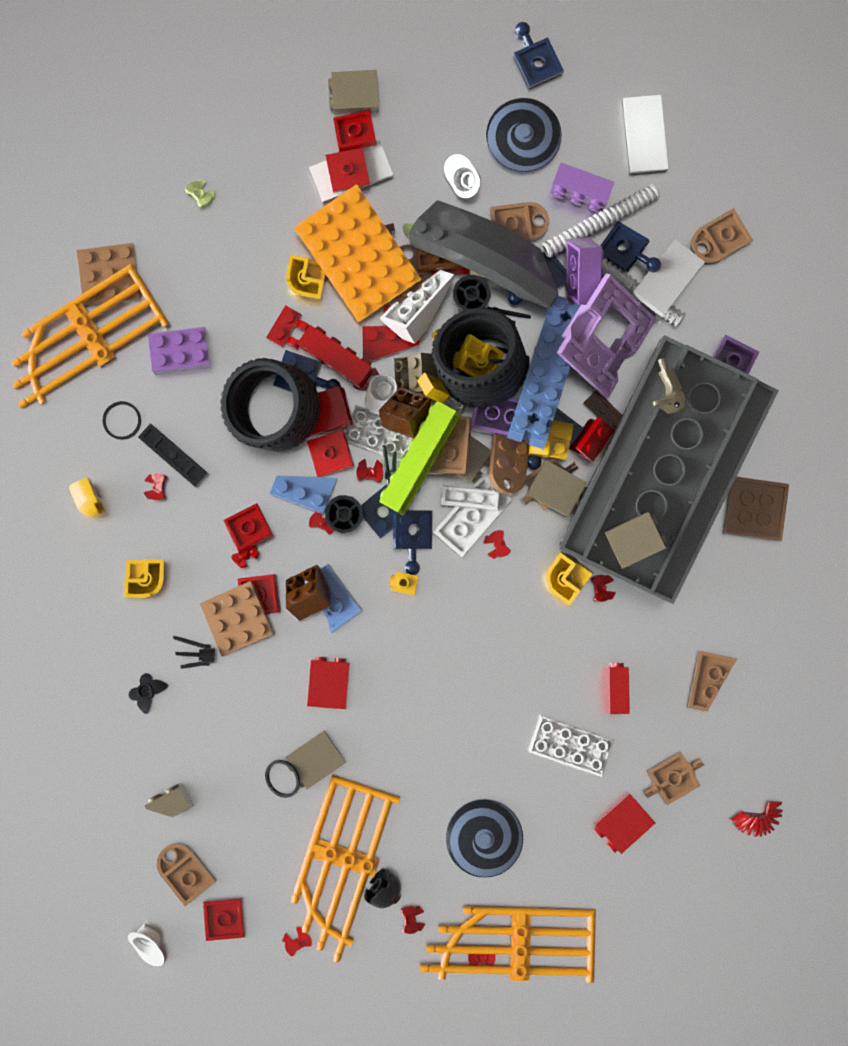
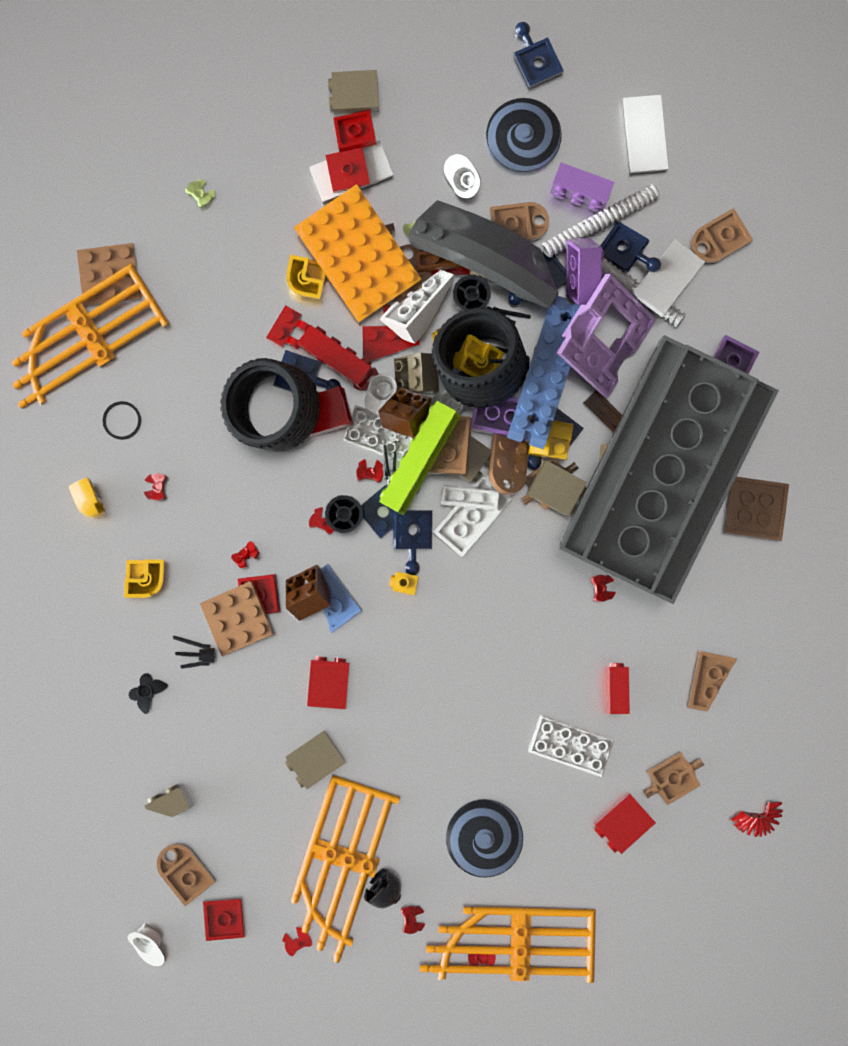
(173, 455): black plate -> none
(179, 350): medium lavender brick -> none
(248, 528): red plate -> none
(270, 785): black piece -> none
(304, 491): medium blue wing -> none
(330, 453): red plate -> none
(433, 387): yellow piece -> none
(497, 538): red piece -> none
(567, 577): yellow brick -> none
(592, 438): red bracket -> none
(636, 539): dark tan brick -> none
(675, 397): dark tan animal -> none

